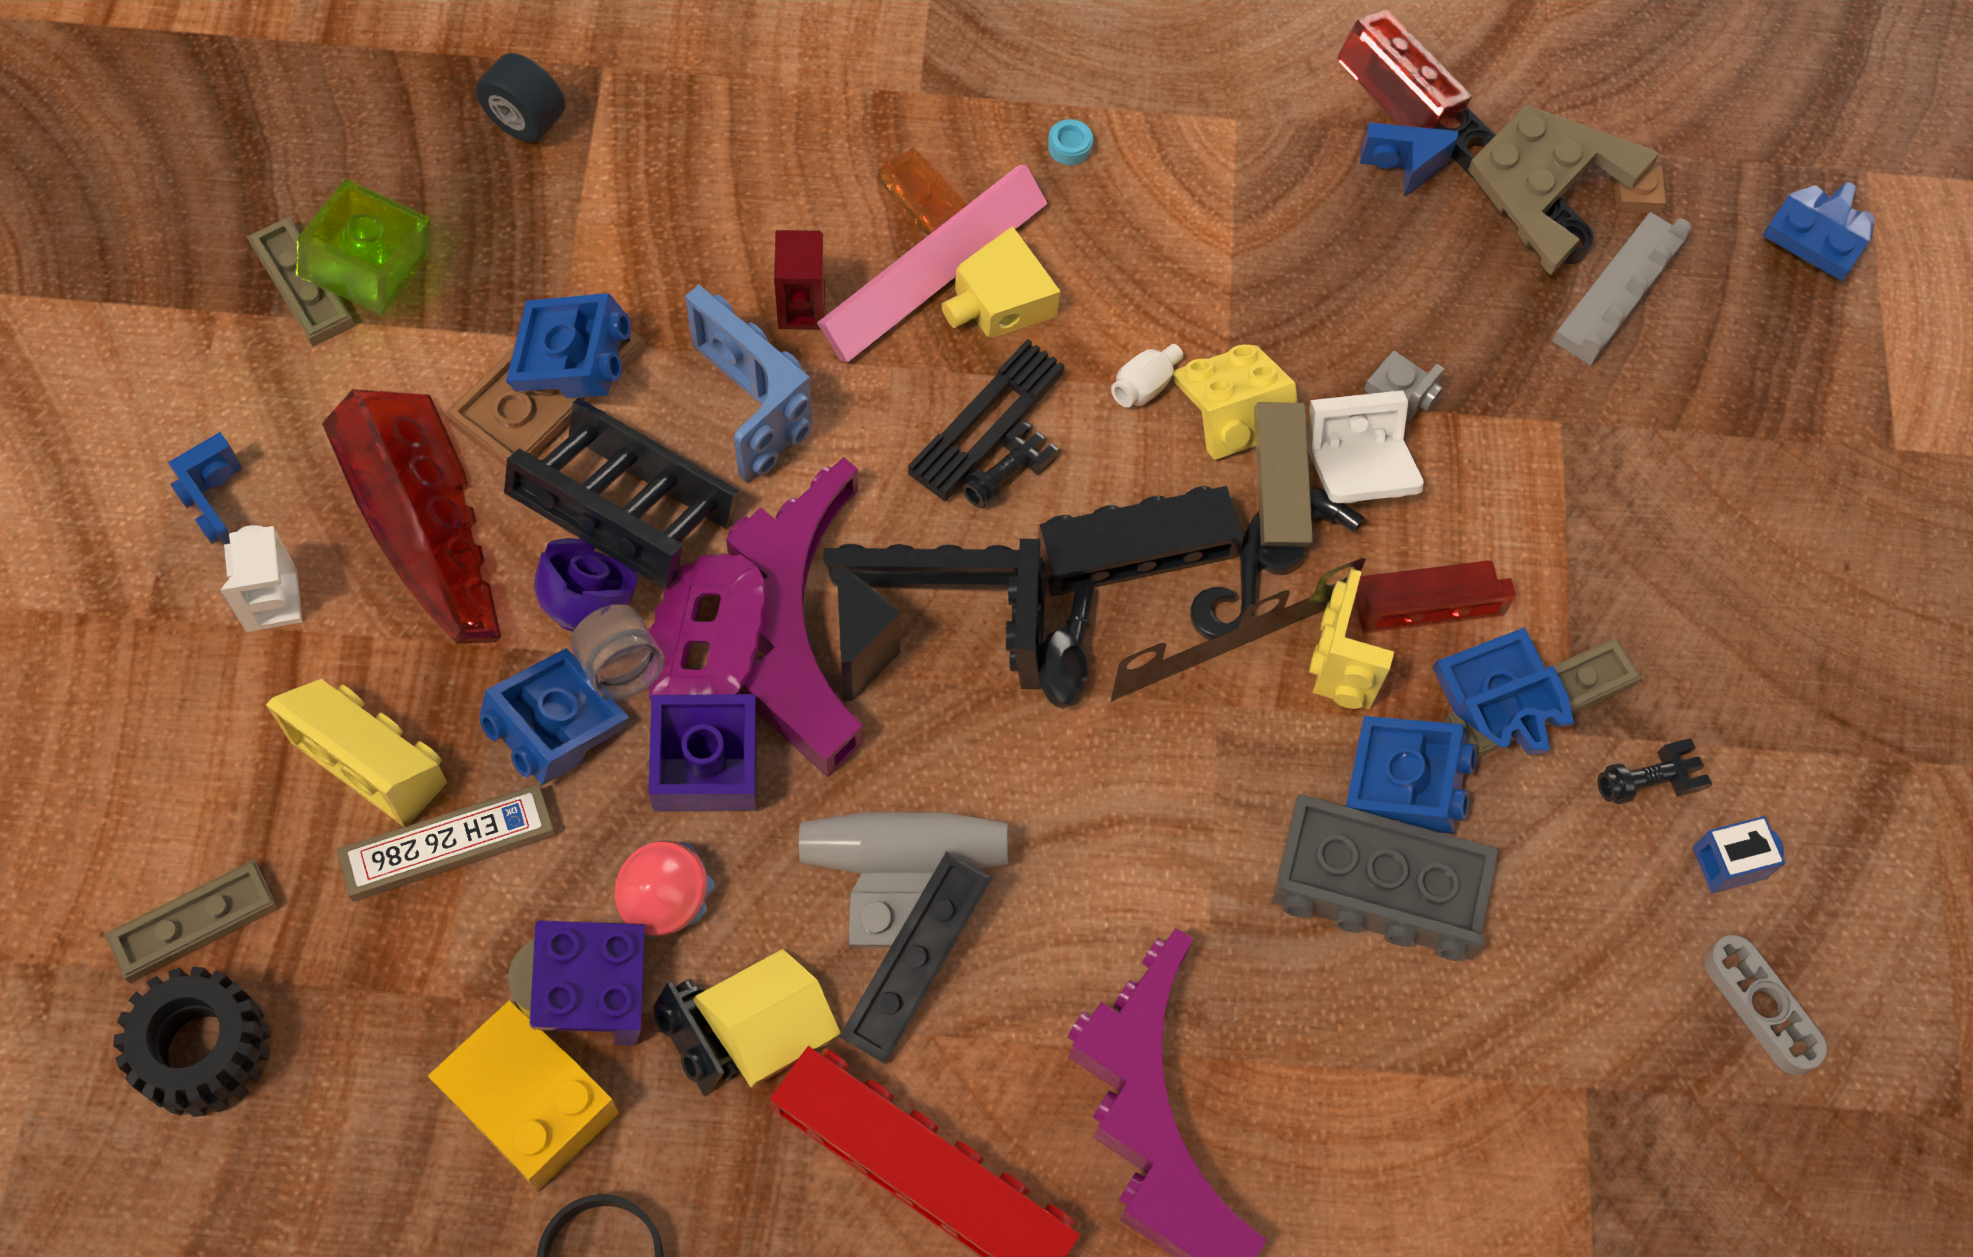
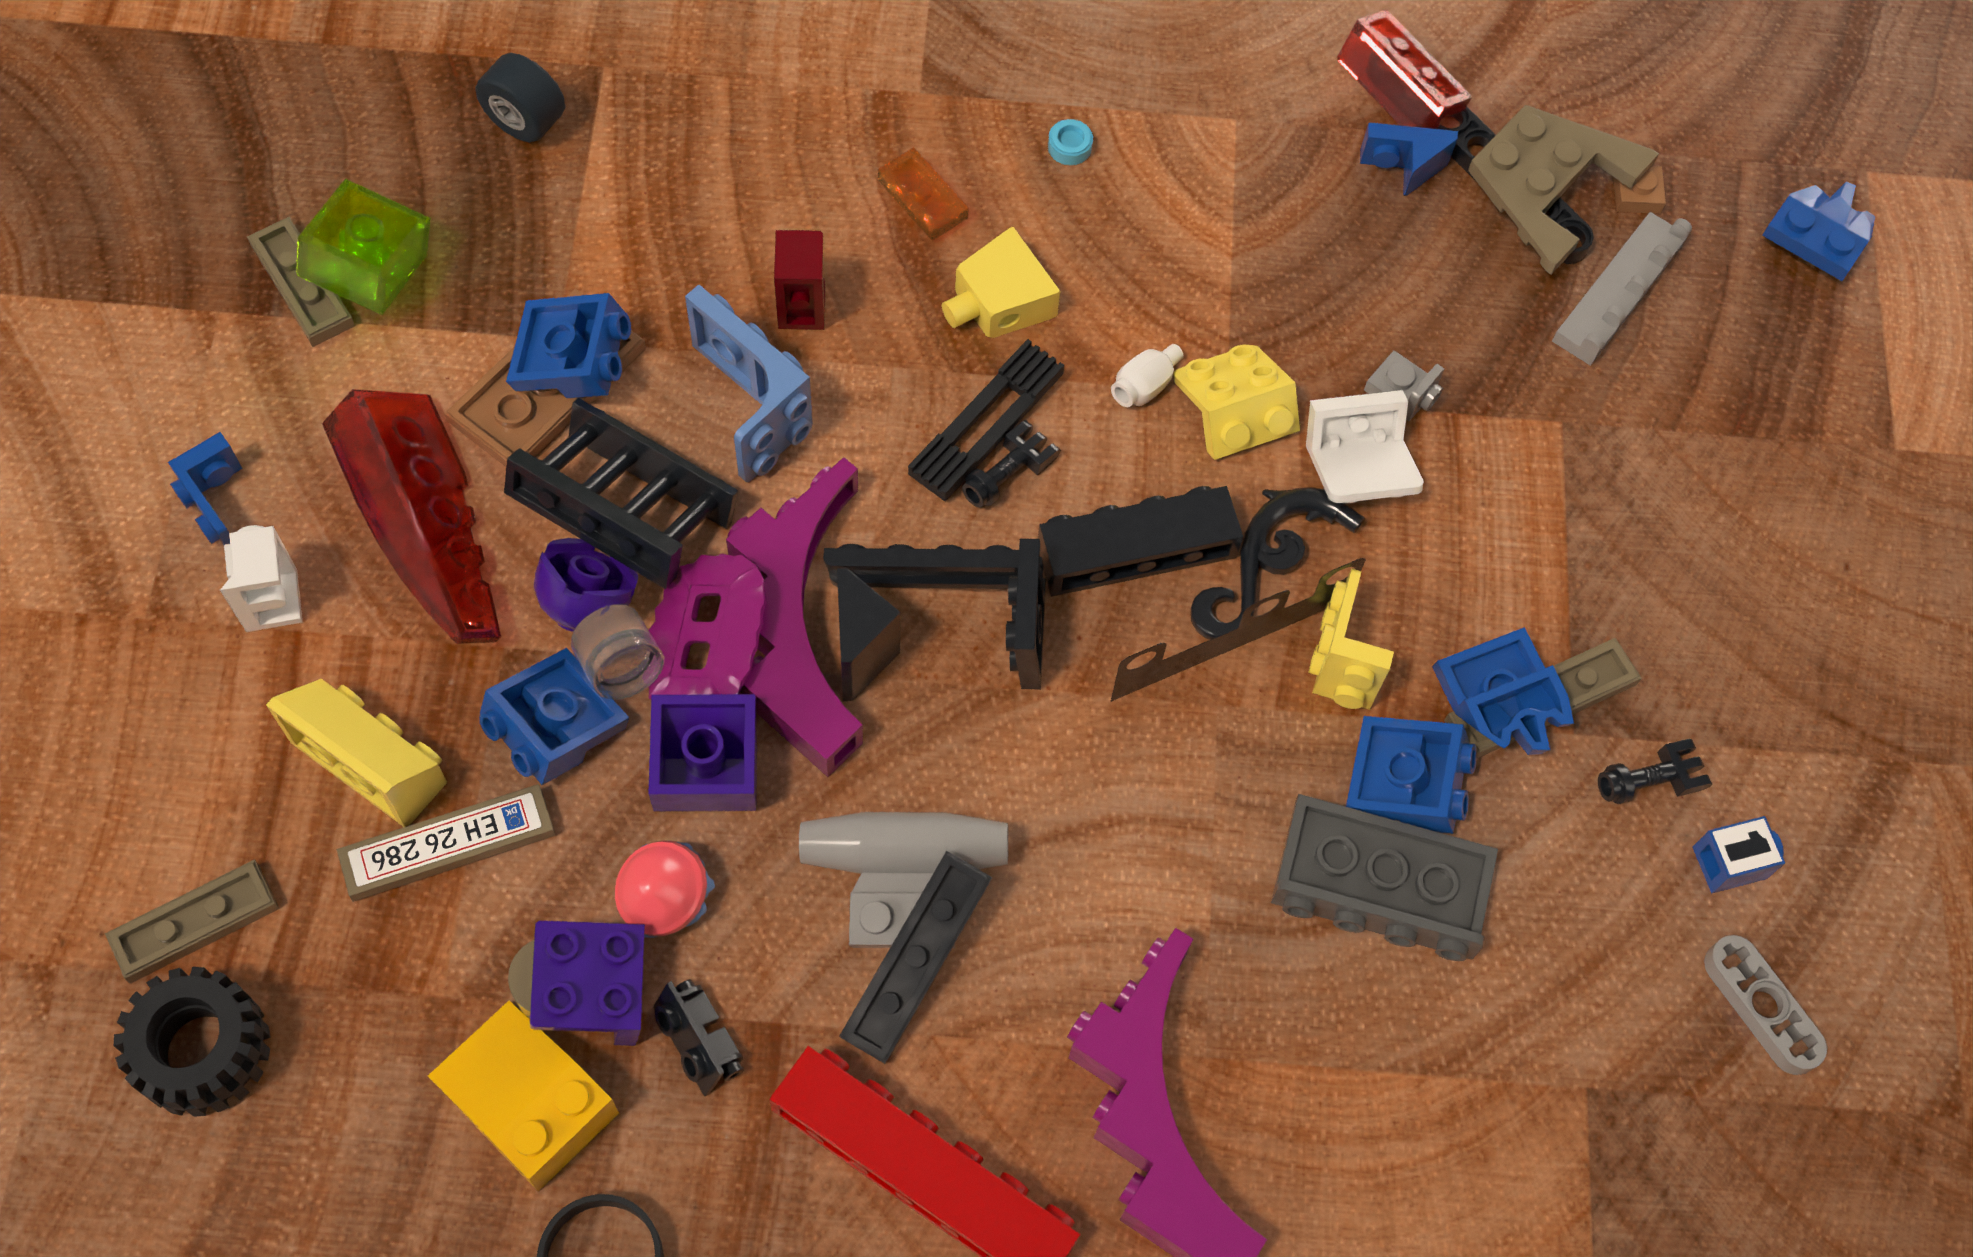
(768, 1016): light yellow slope -> none
(930, 264): bright pink tile -> none
(1064, 655): black piece -> none
(1283, 474): dark tan tile -> none
(1432, 596): clear red panel -> none

